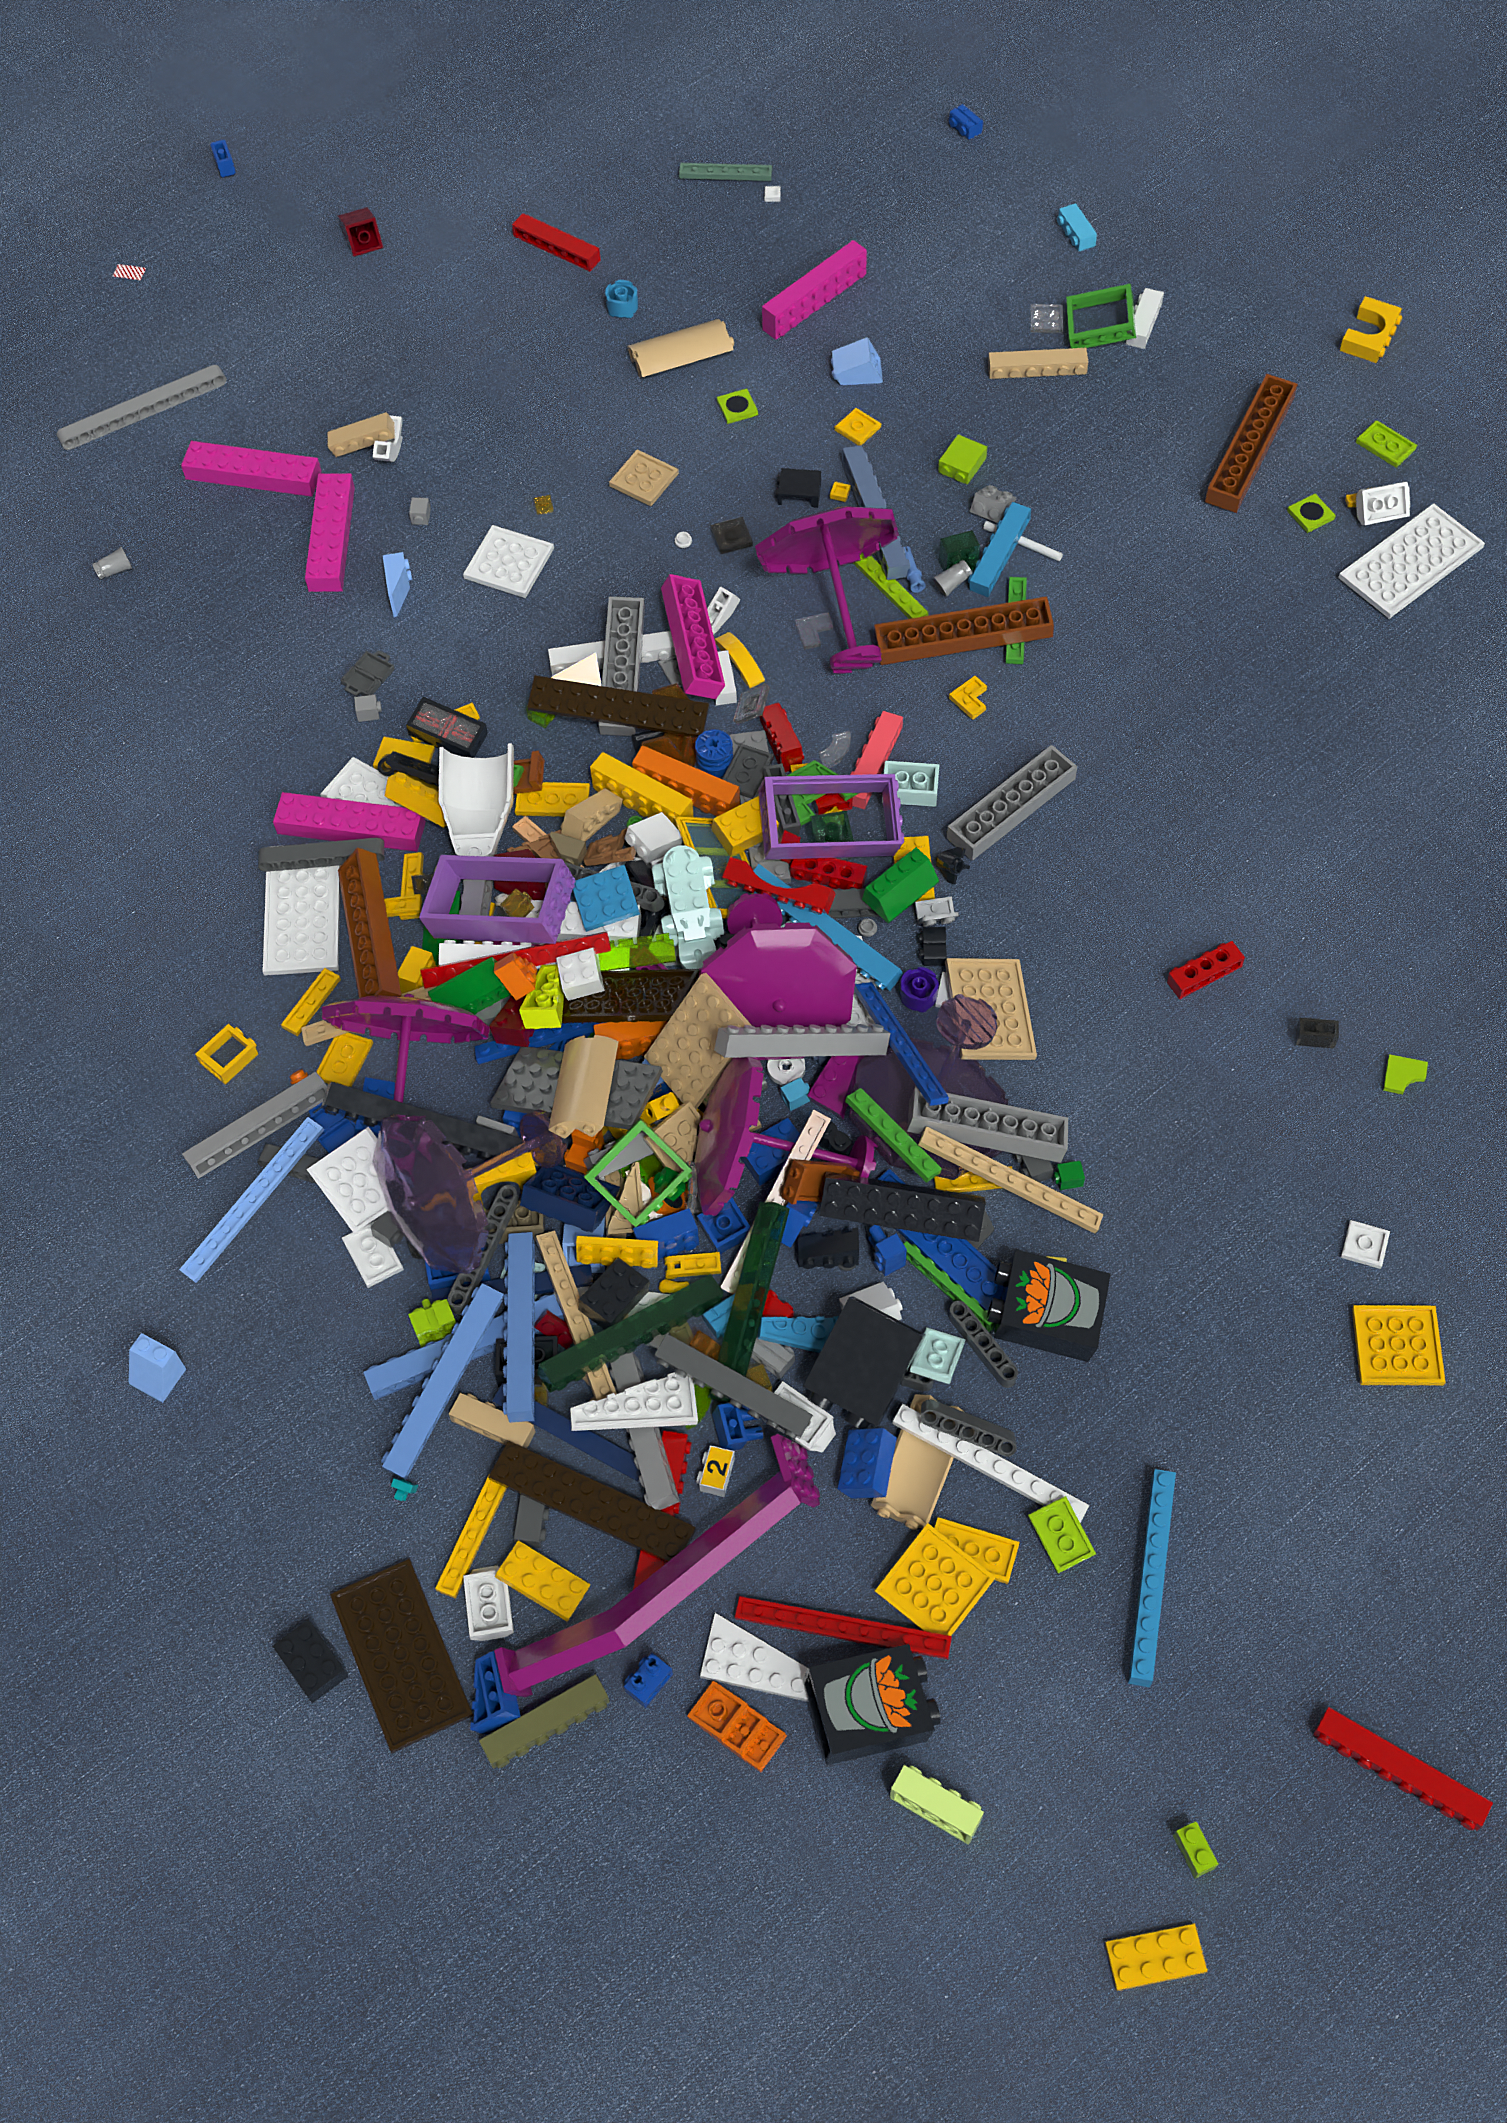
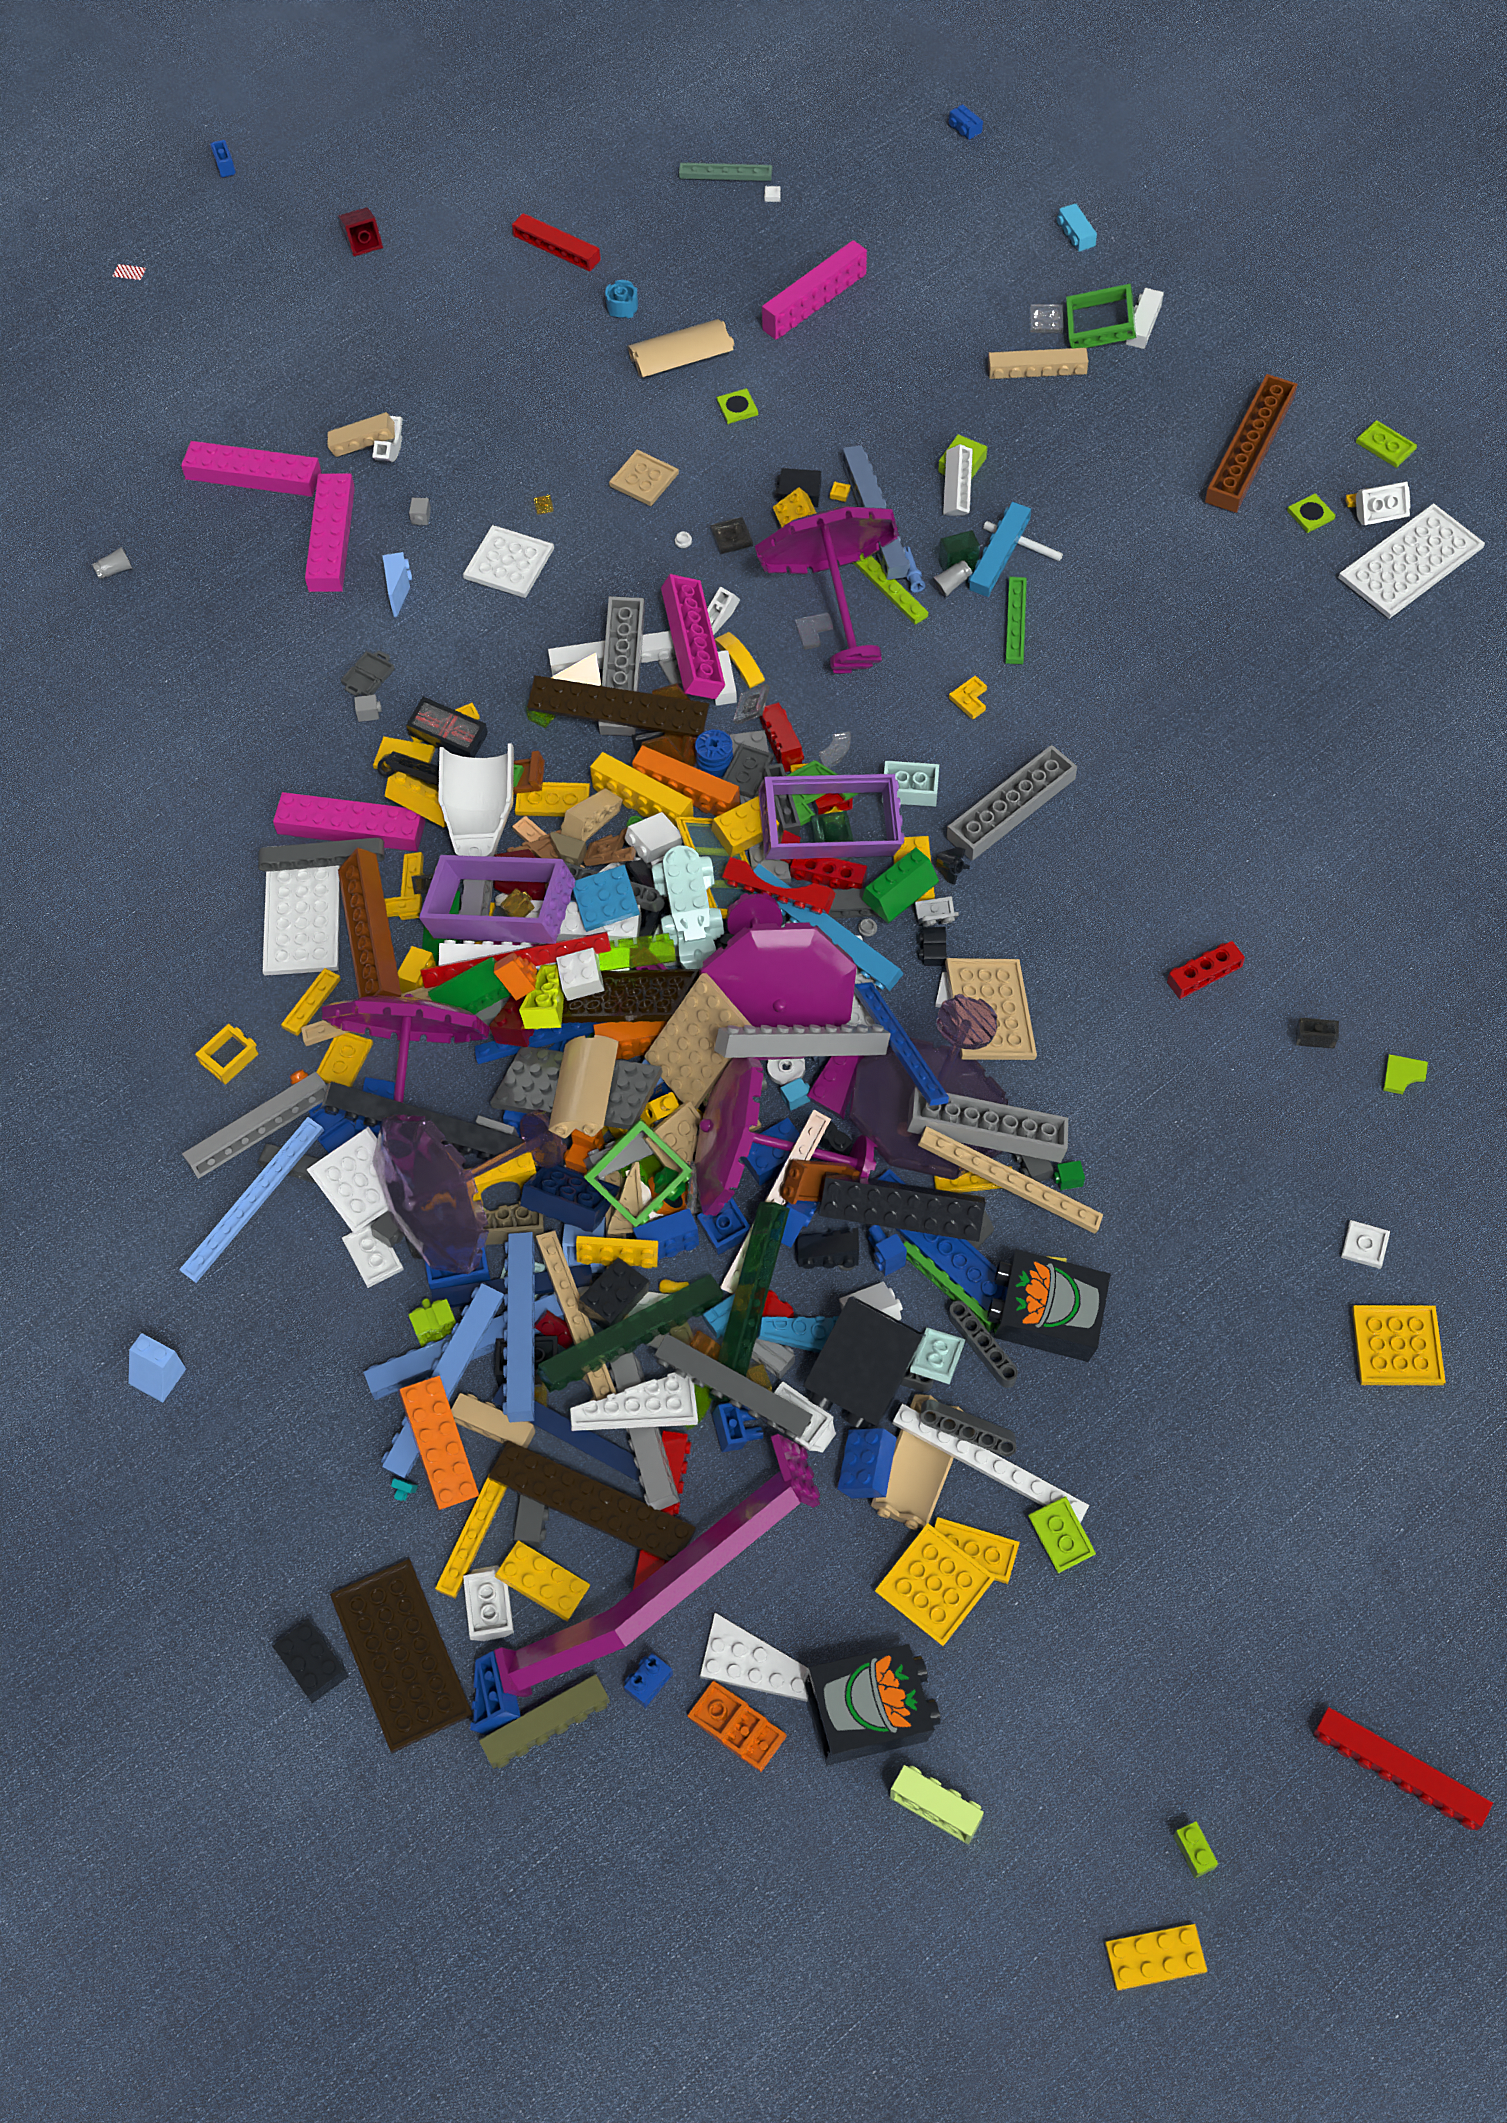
(141, 407): light grey beam -> none
(360, 784): white wing -> none
(438, 1443): none -> orange brick
(498, 1223): dark grey beam -> none
(693, 1265): yellow plate -> none
(716, 1470): brick -> none
(793, 507): none -> yellow brick
(842, 1627): red plate -> none
(857, 364): light blue slope -> none
(857, 427): yellow tile -> none
(877, 751): coral brick -> none
(893, 1135): bright green plate -> none
(919, 989): dark purple brick -> none
(957, 481): none -> white brick
(964, 630): dark orange brick -> none
(991, 503): light grey bracket -> none
(1152, 1578): dark azure brick -> none
(1372, 346): yellow arch -> none

